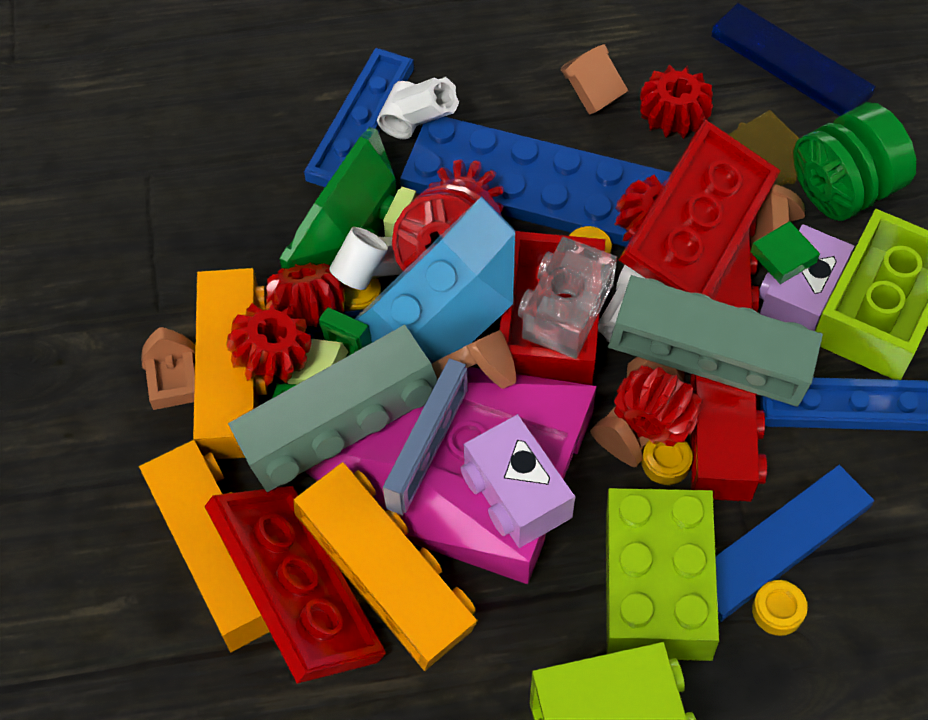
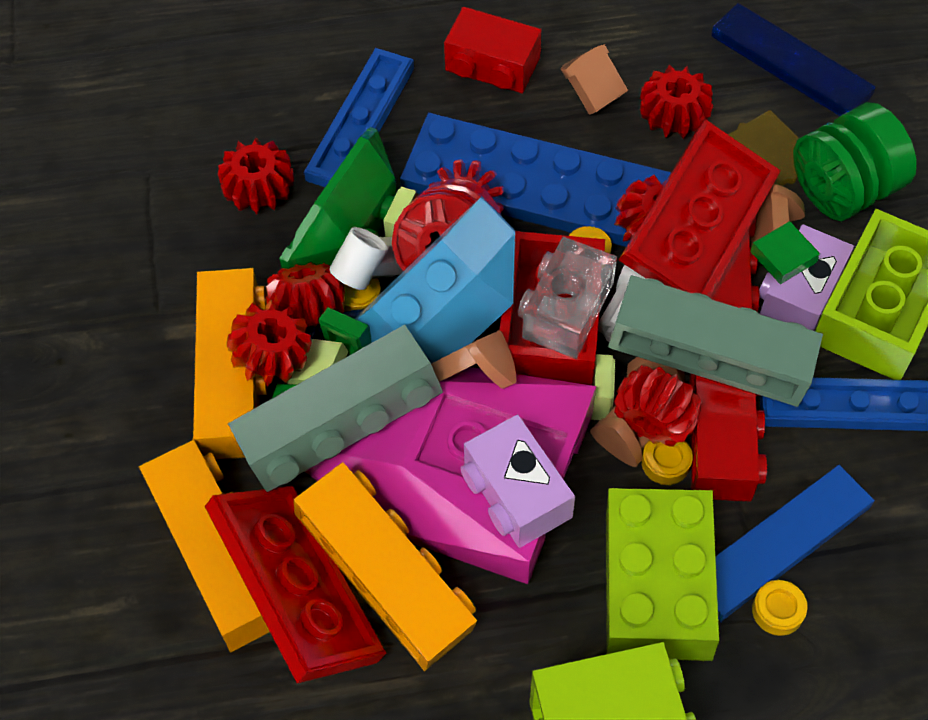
(169, 368): nougat tile -> none
(256, 175): none -> red gear
(416, 104): white piece -> none
(426, 437): sand blue tile -> none
(492, 49): none -> red brick
(604, 380): none -> yellowish green tile

